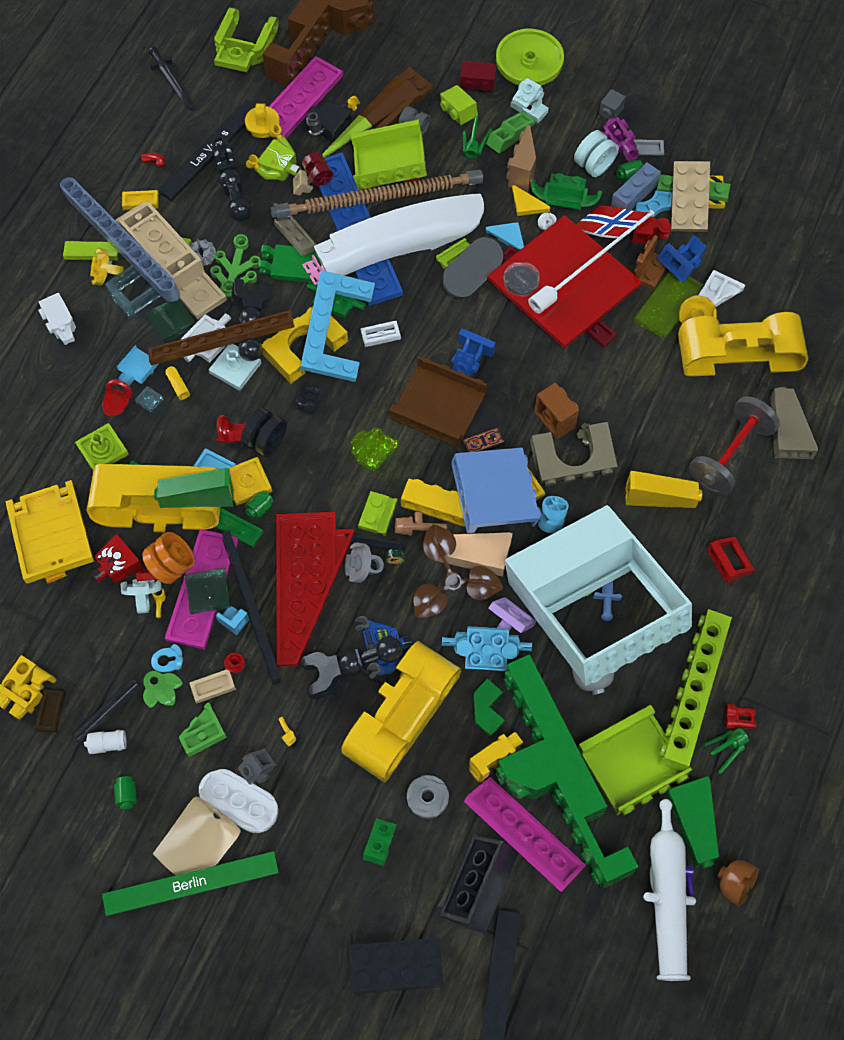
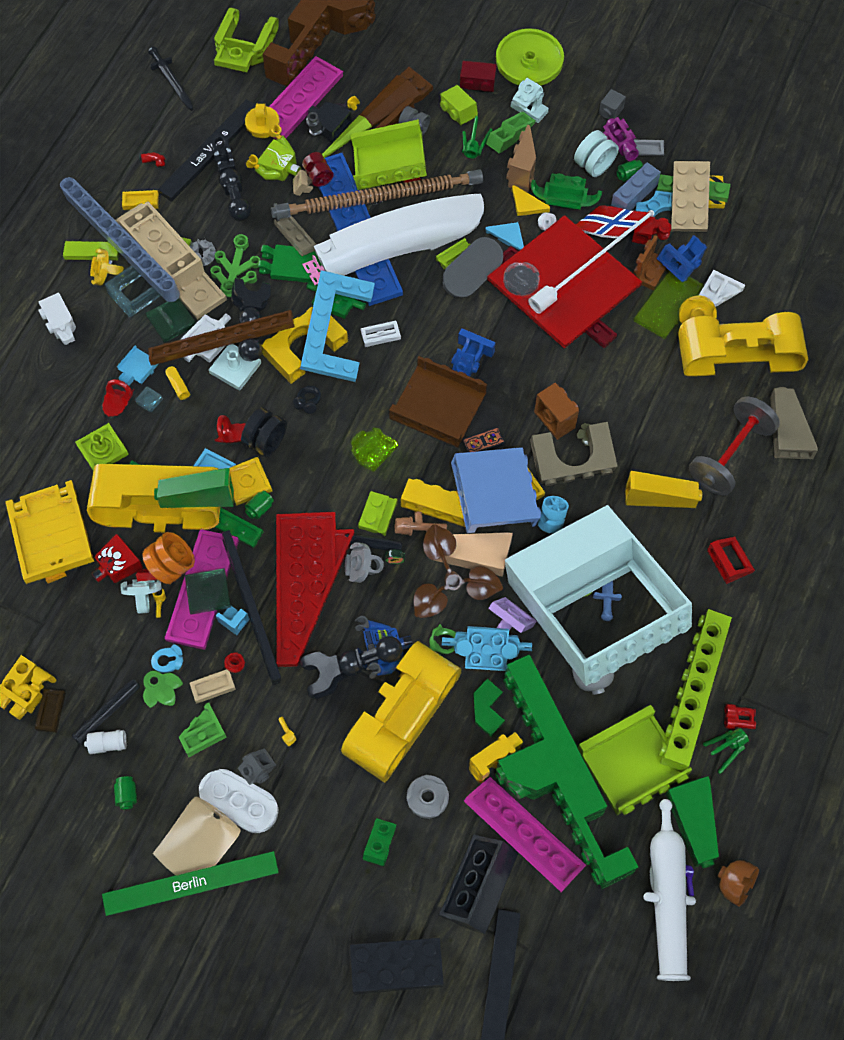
(441, 631): none -> bright green piece

